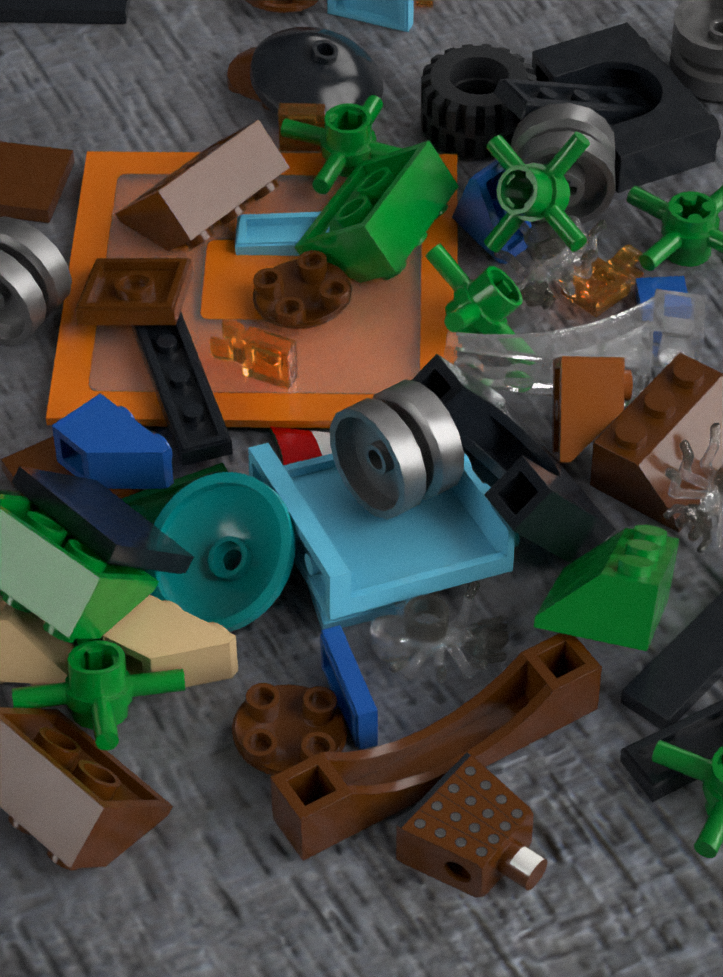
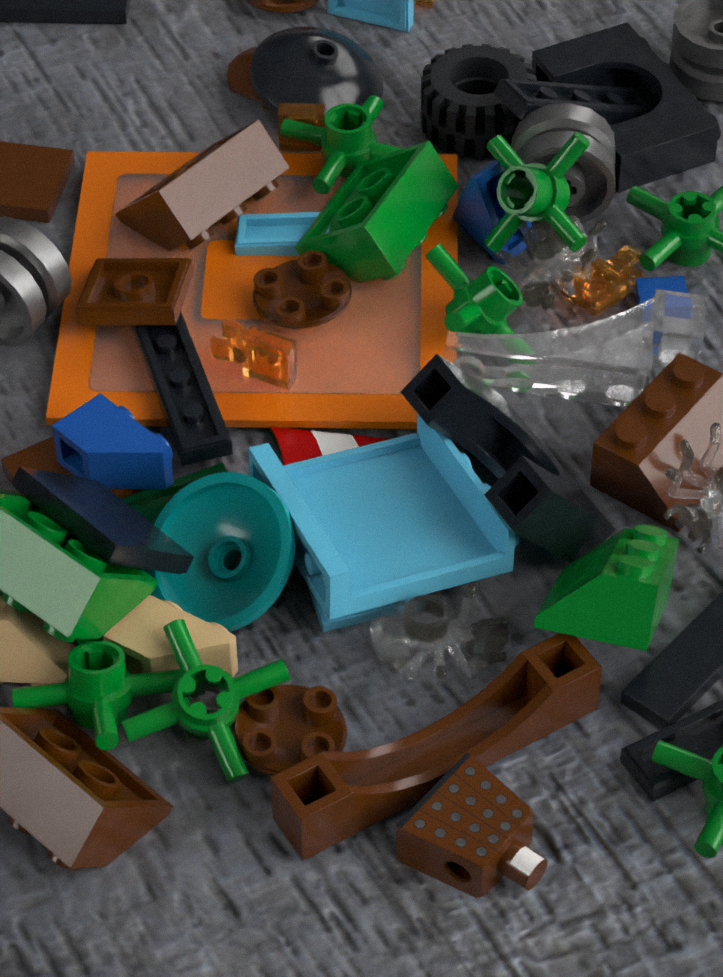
(193, 719): none -> green bar
(349, 687): blue tile -> none
(397, 449): flat silver wheel -> none
(586, 400): dark orange slope -> none

